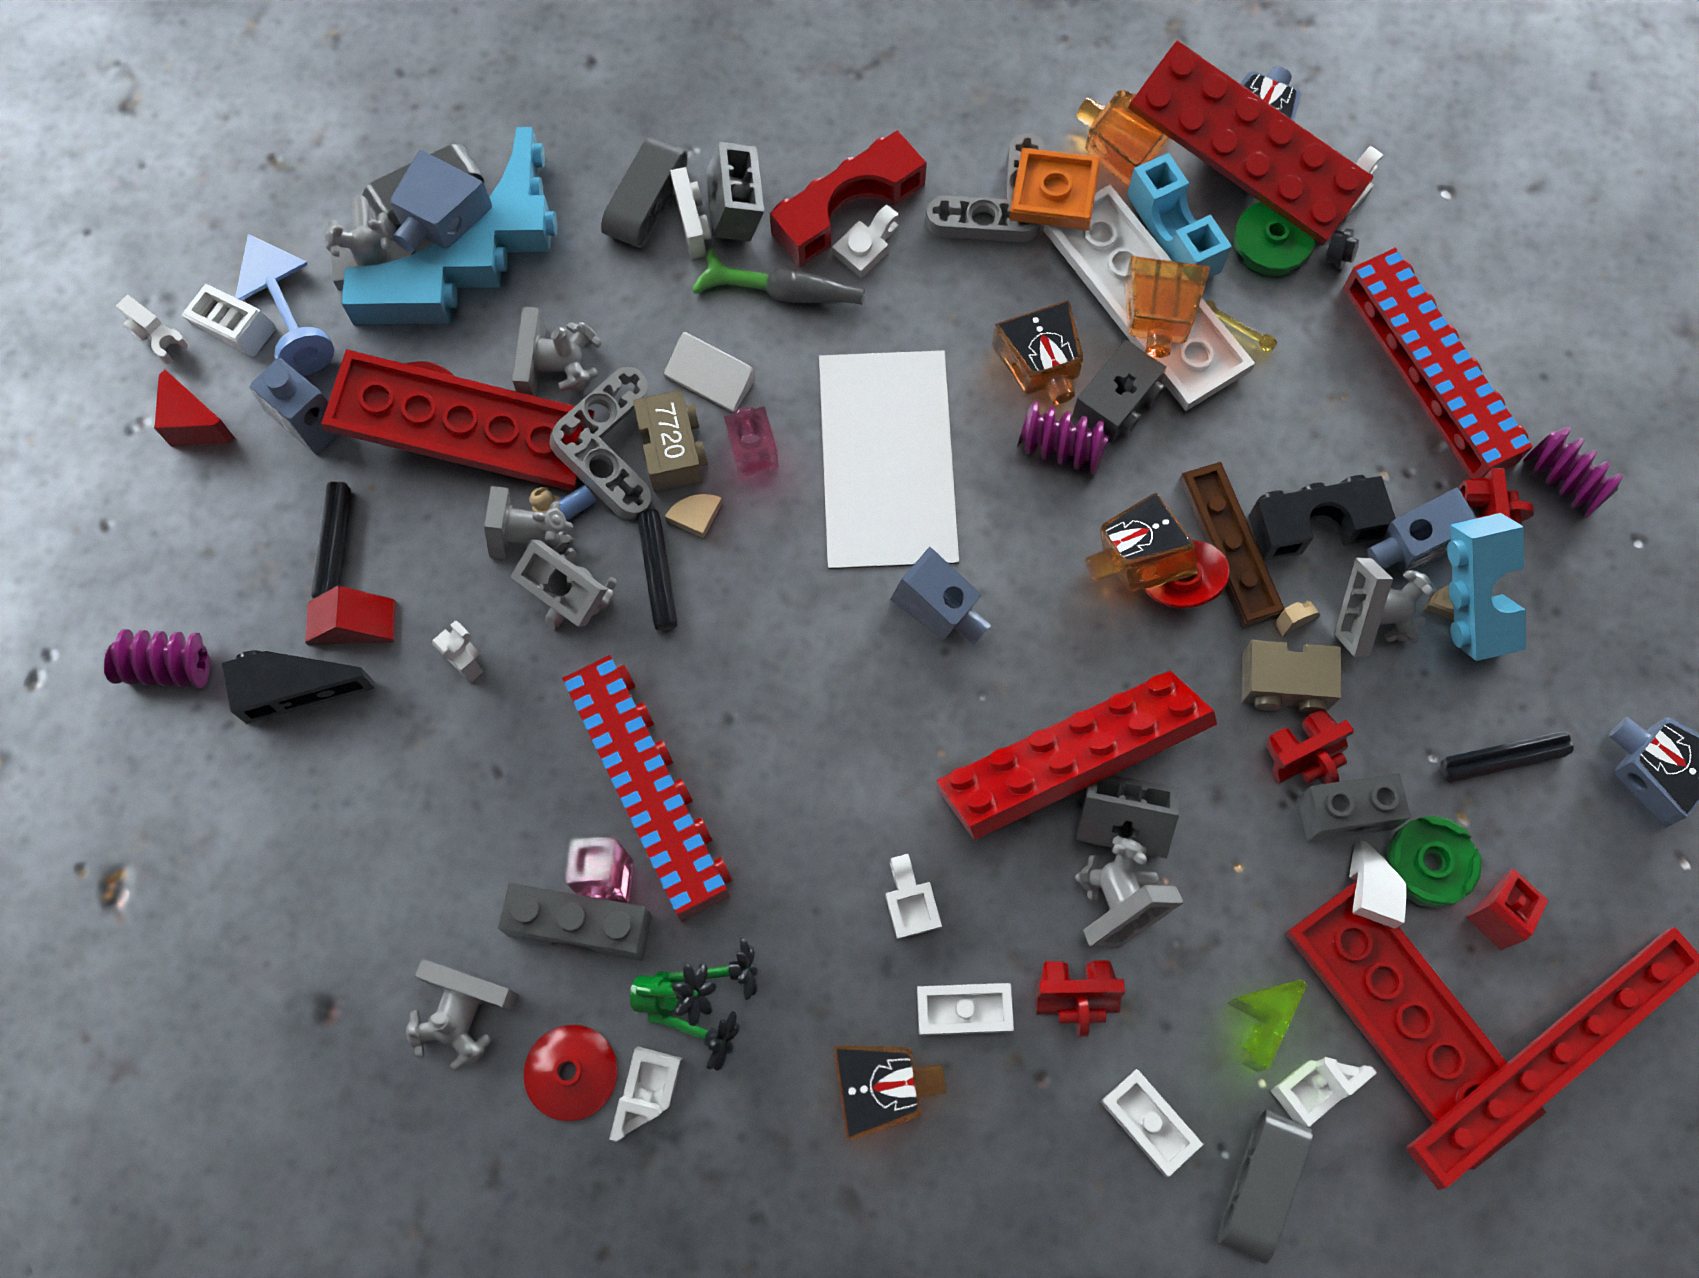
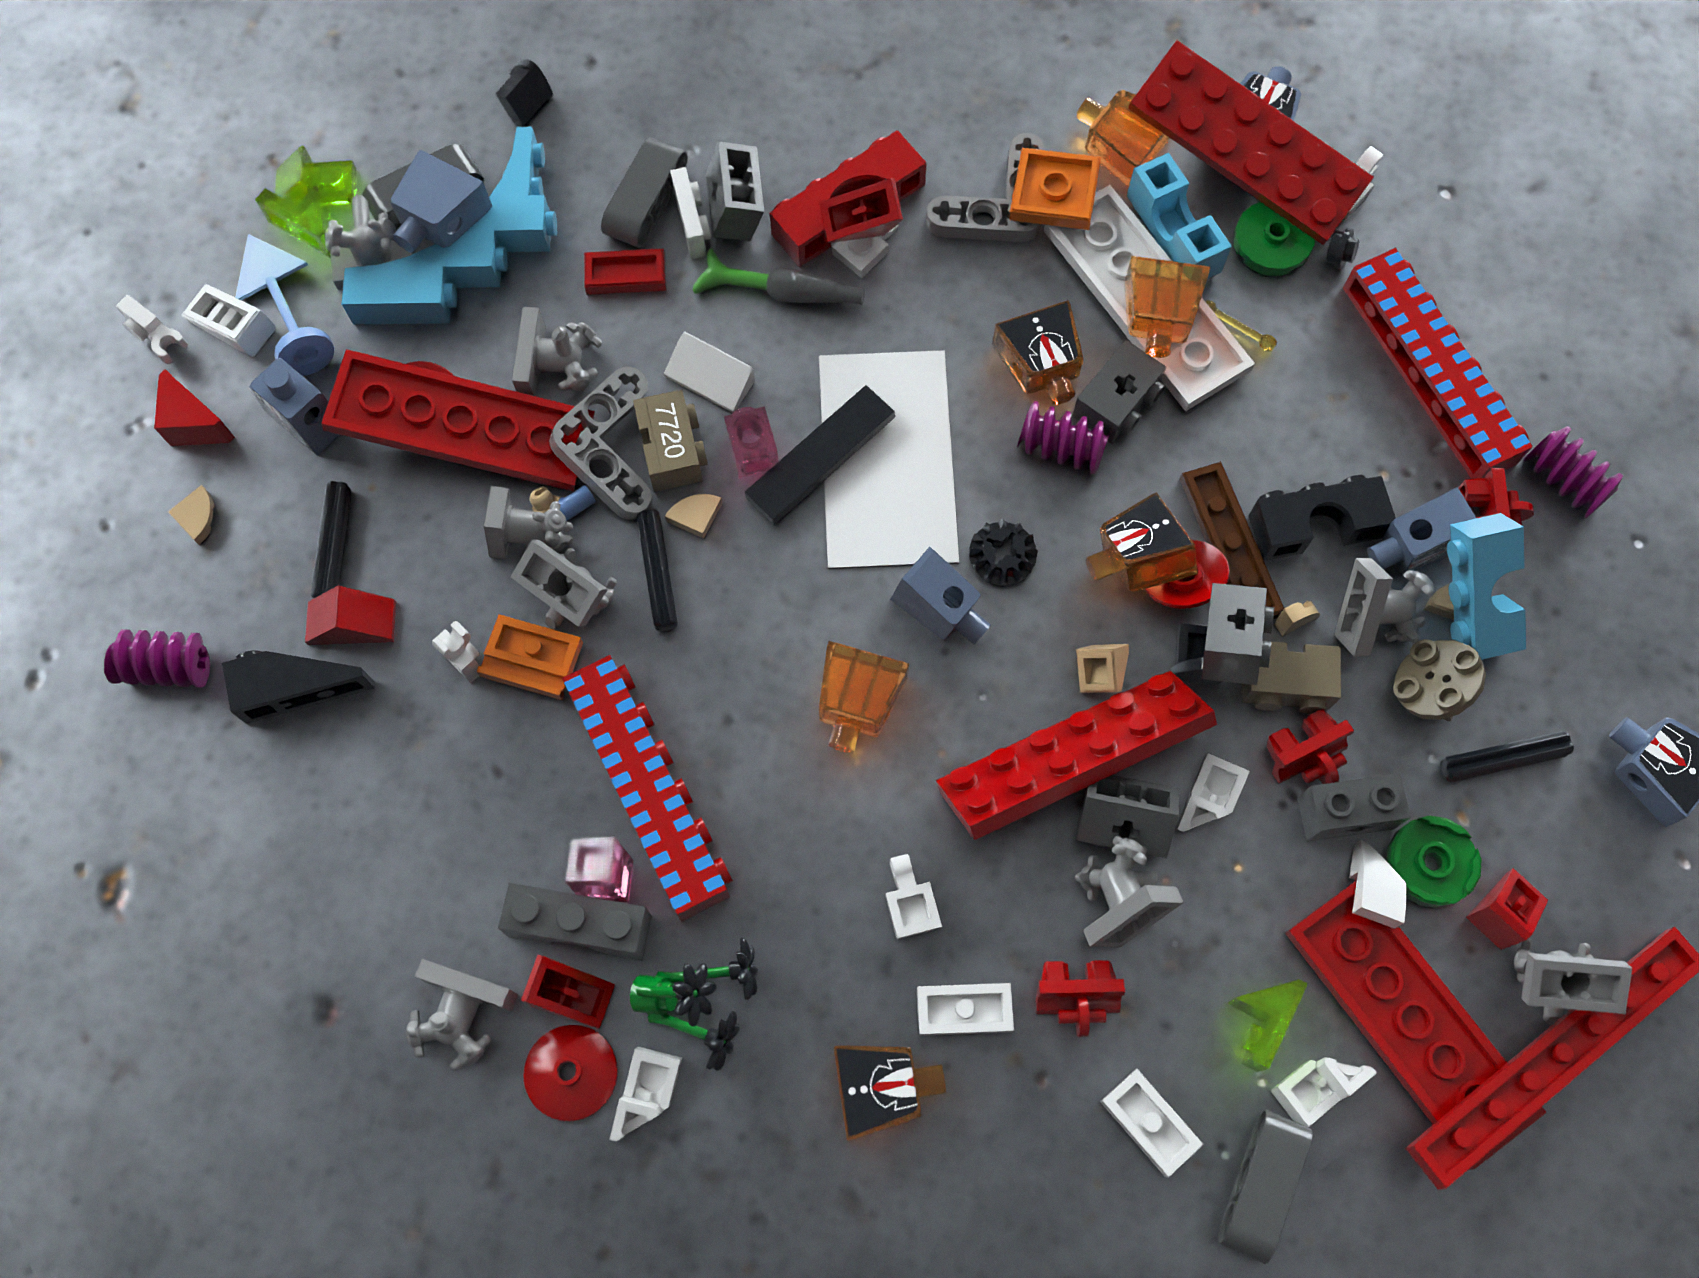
(195, 514): none -> tan tile
(299, 174): none -> clear neon green slope
(303, 220): none -> clear neon green slope
(524, 91): none -> black tile
(529, 656): none -> orange plate
(567, 992): none -> red slope
(625, 271): none -> red tile
(819, 454): none -> black tile
(858, 693): none -> clear orange torso
(862, 212): none -> red slope
(1009, 569): none -> black gear
(1102, 667): none -> tan slope
(1190, 654): none -> black tile
(1213, 792): none -> white slope
(1236, 634): none -> brick
(1446, 662): none -> dark tan plate
(1571, 981): none -> light grey piece

